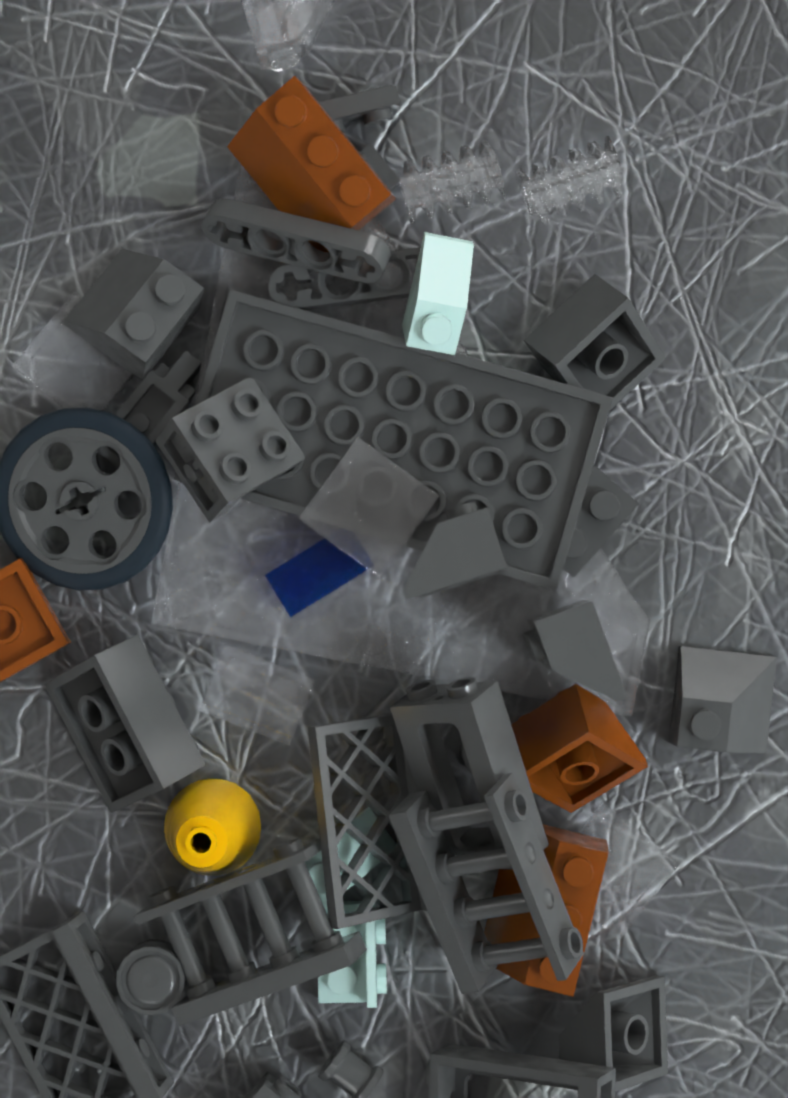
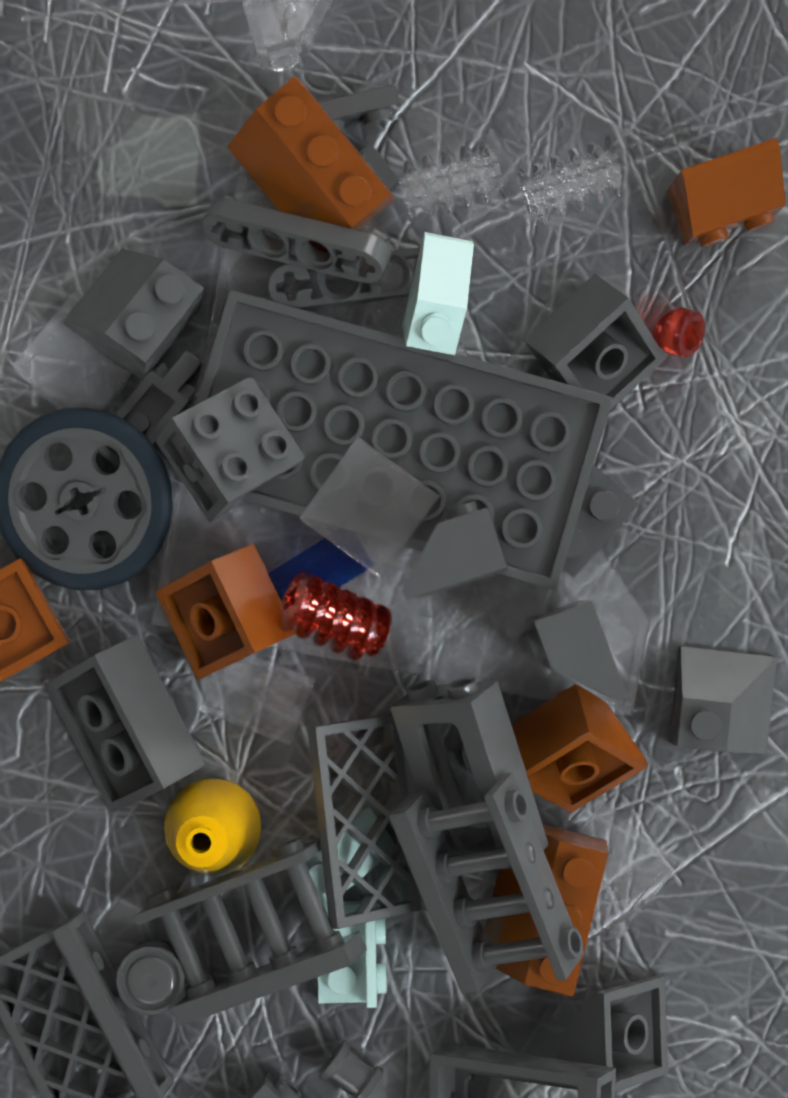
(224, 611): none -> dark orange slope
(334, 616): none -> clear red piece
(680, 332): none -> clear red tile
(729, 193): none -> dark orange slope

